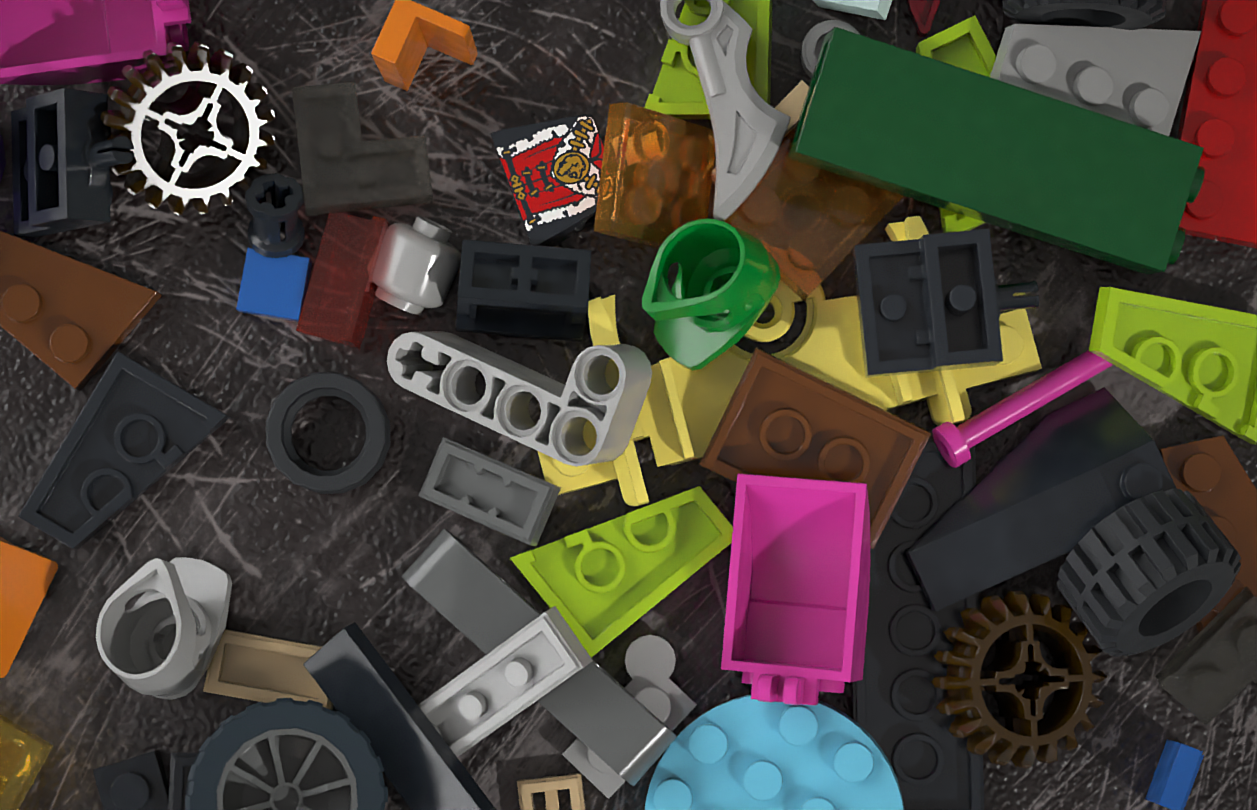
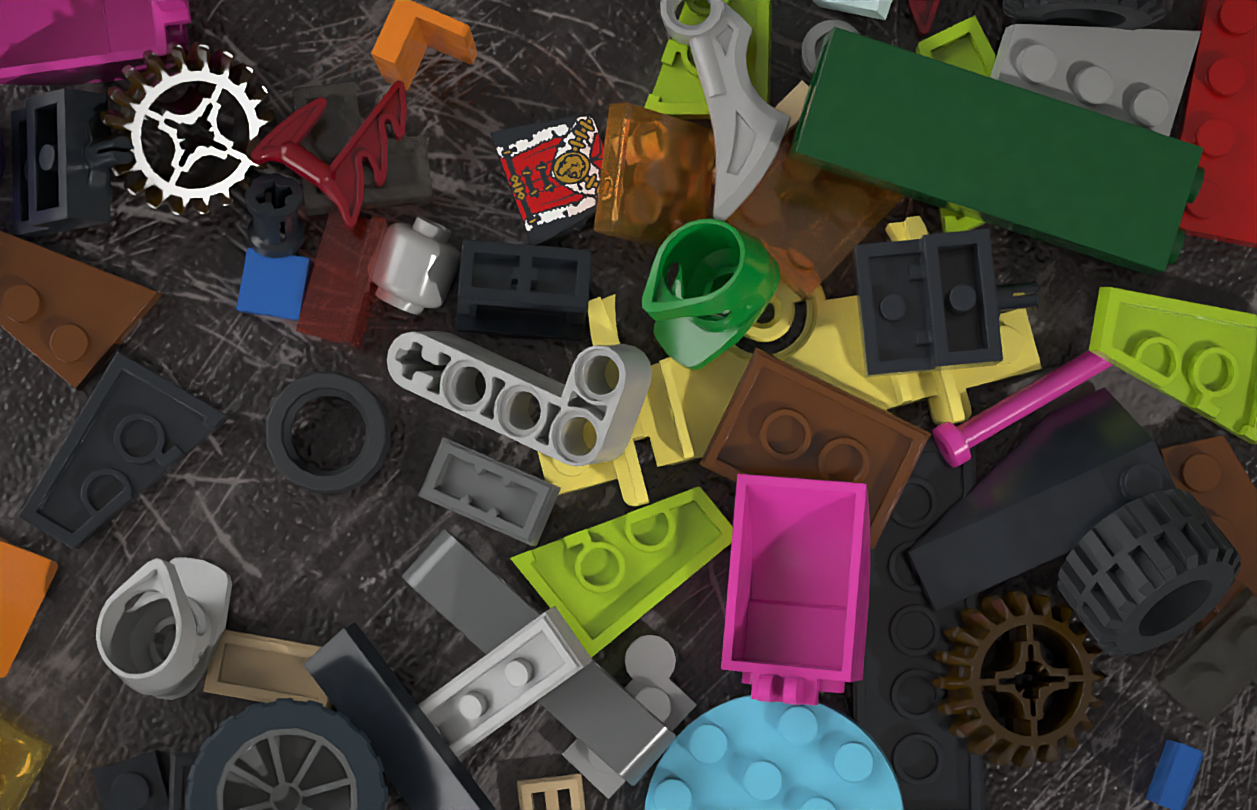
(345, 176): none -> dark red piece

